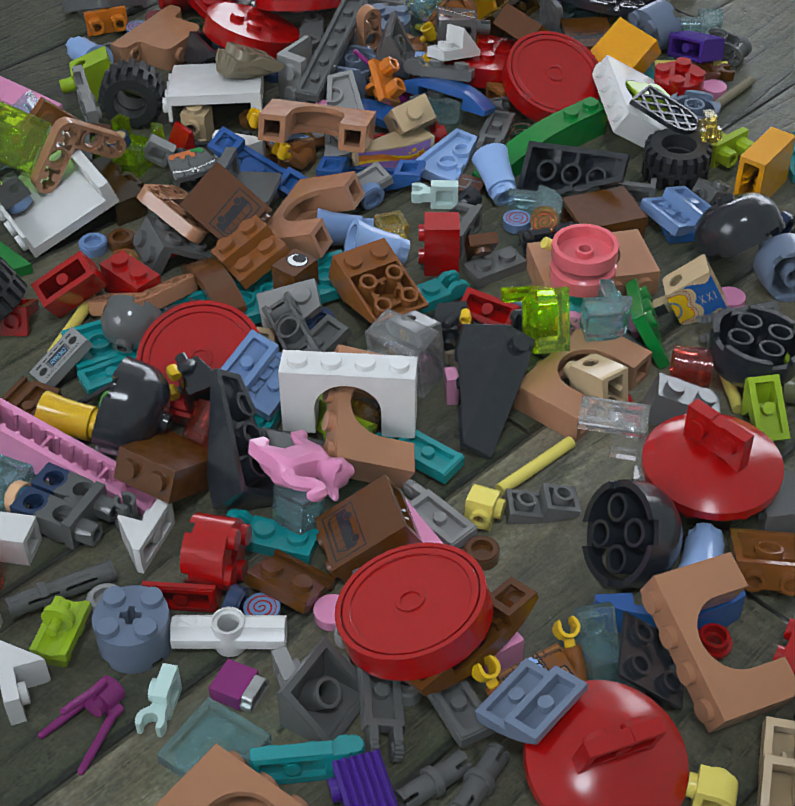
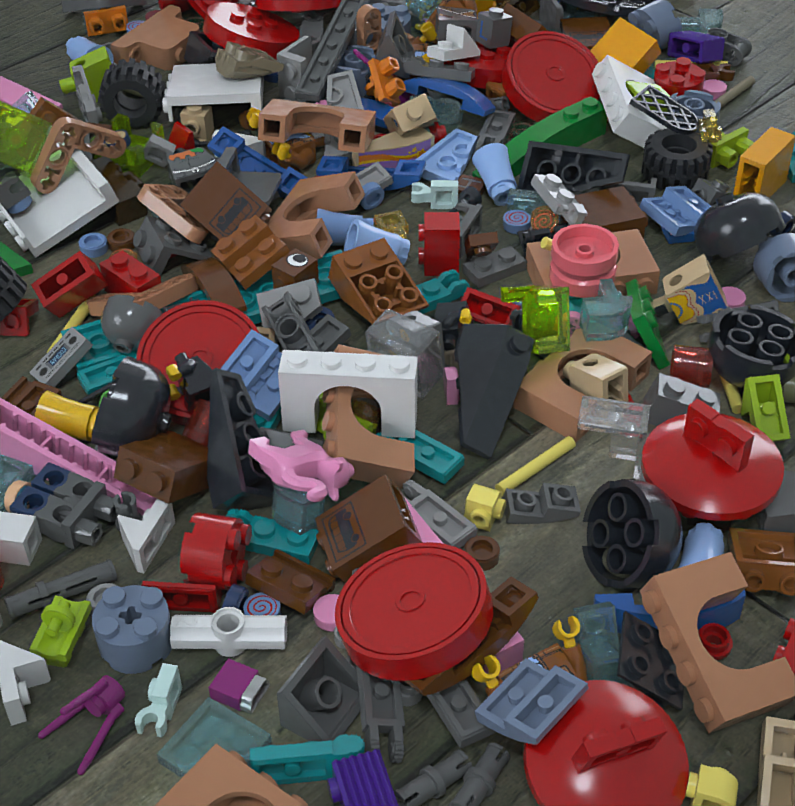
(283, 664): light grey plate -> none
(494, 28): none -> dark grey brick
(559, 198): none -> light grey hinge

